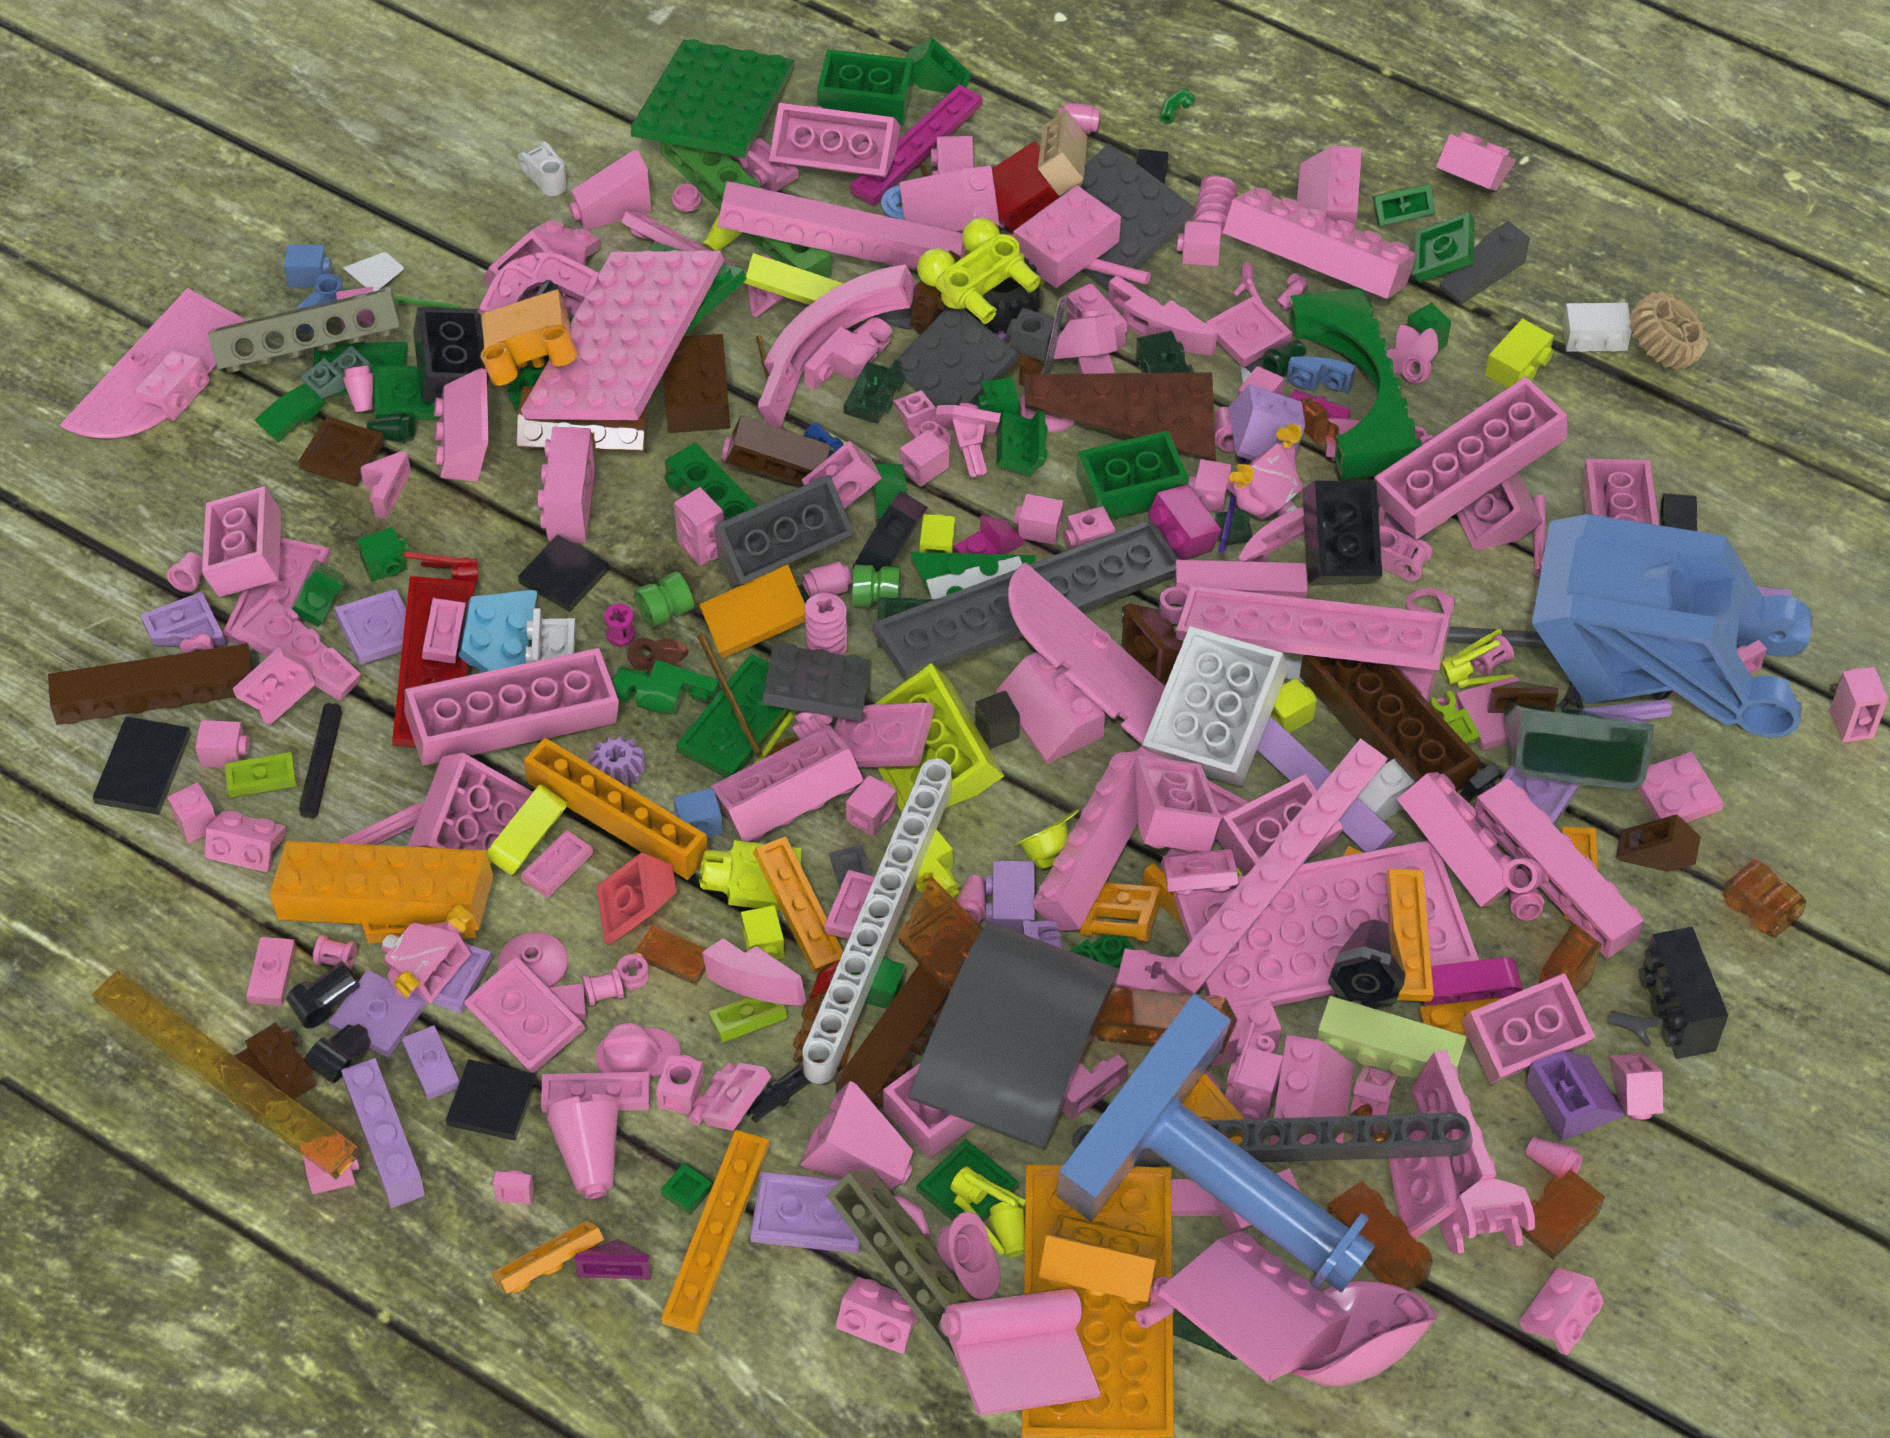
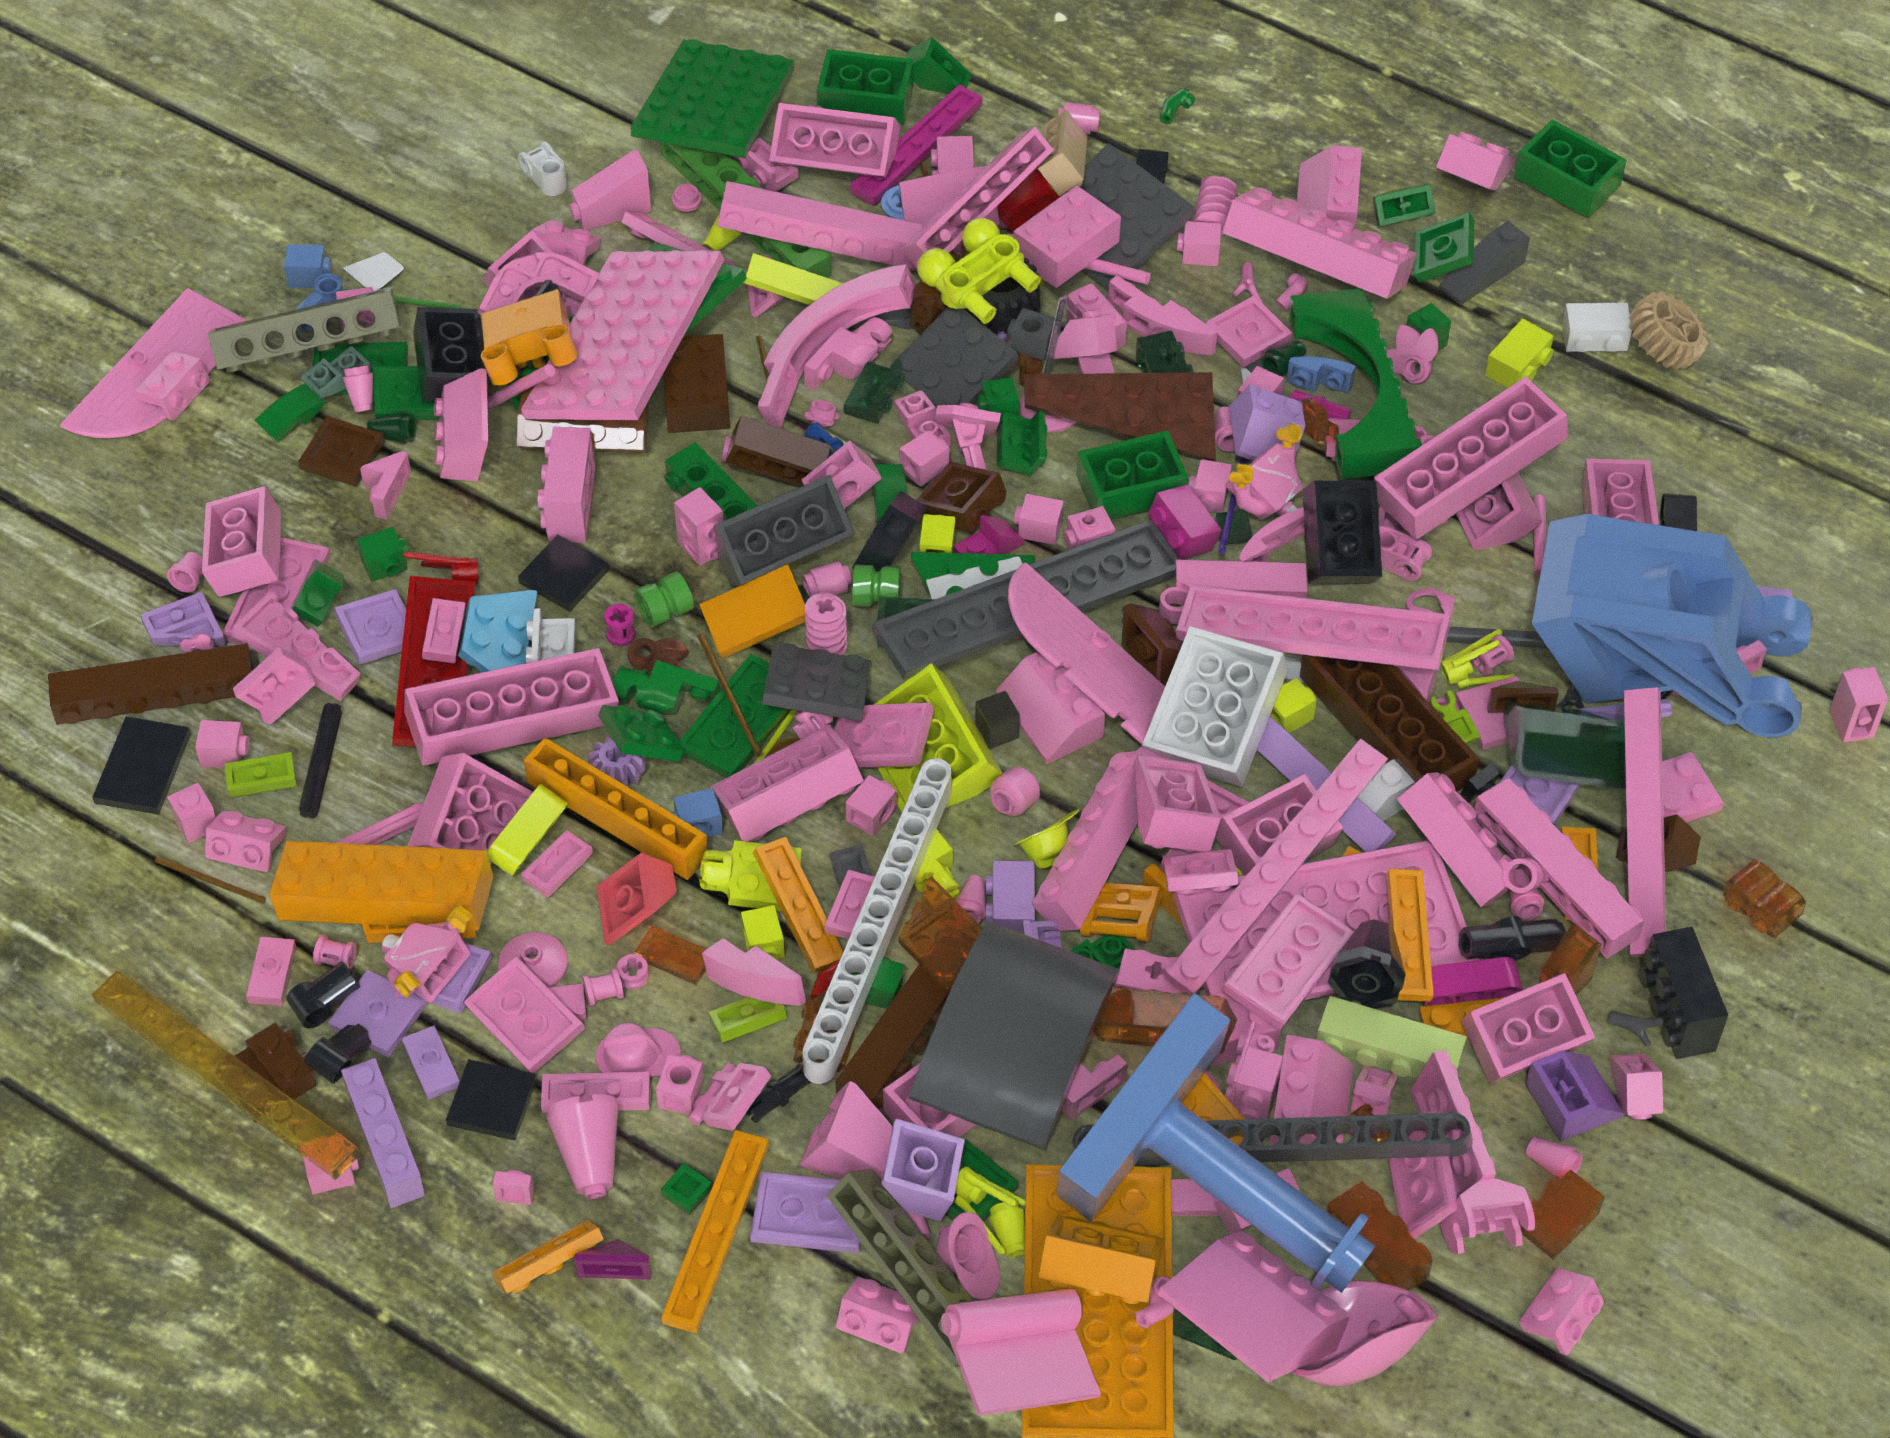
(211, 880): none -> pearl gold axle
(520, 385): none -> bright pink bar
(641, 733): none -> green plate
(822, 413): none -> bright pink plate
(922, 1169): none -> lavender slope
(964, 494): none -> reddish brown plate
(981, 194): none -> bright pink brick
(1014, 791): none -> bright pink head
(1287, 961): none -> bright pink tile
(1510, 938): none -> black piece
(1570, 168): none -> green brick
(1645, 812): none -> bright pink tile

